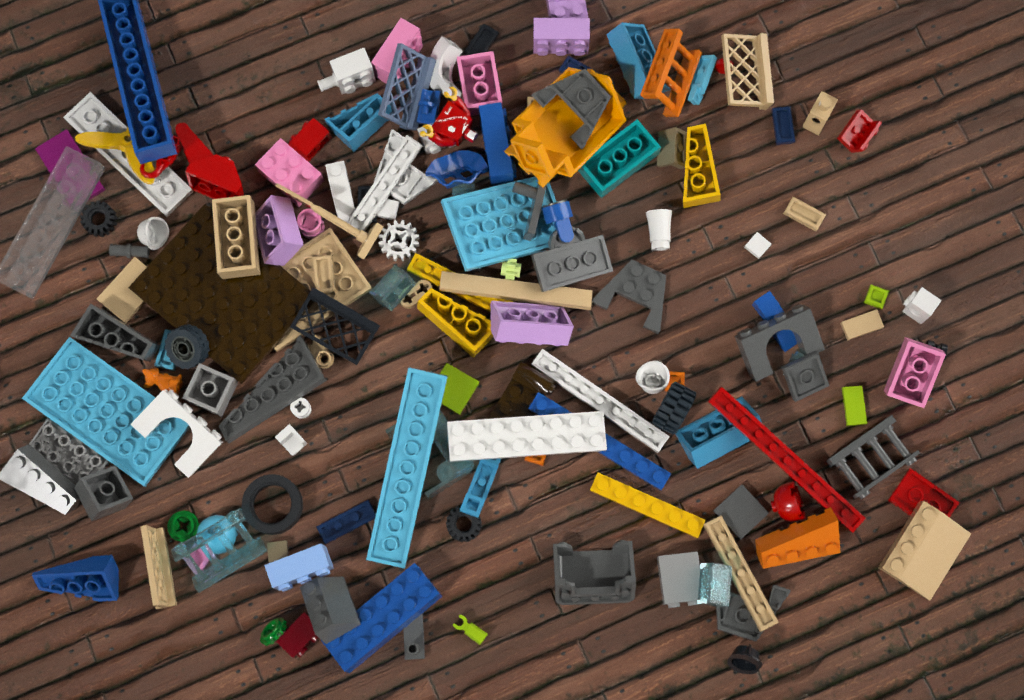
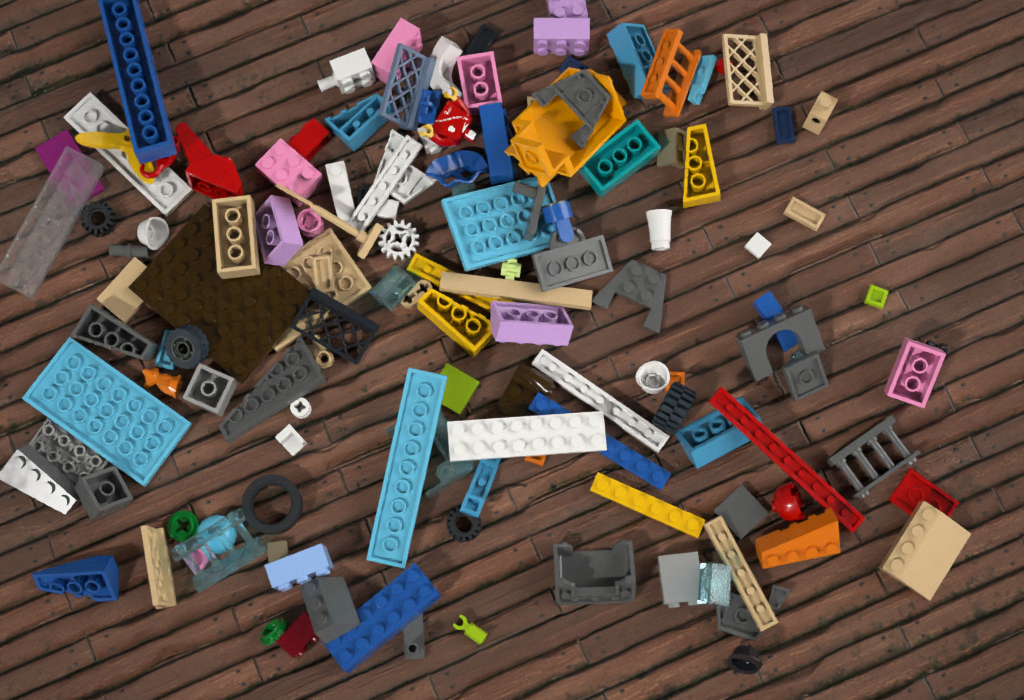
(167, 406): white arch -> none
(346, 522): dark blue tile -> none
(854, 406): lime tile -> none
(858, 132): red bracket -> none
(862, 325): tan tile -> none
(920, 305): white brick -> none

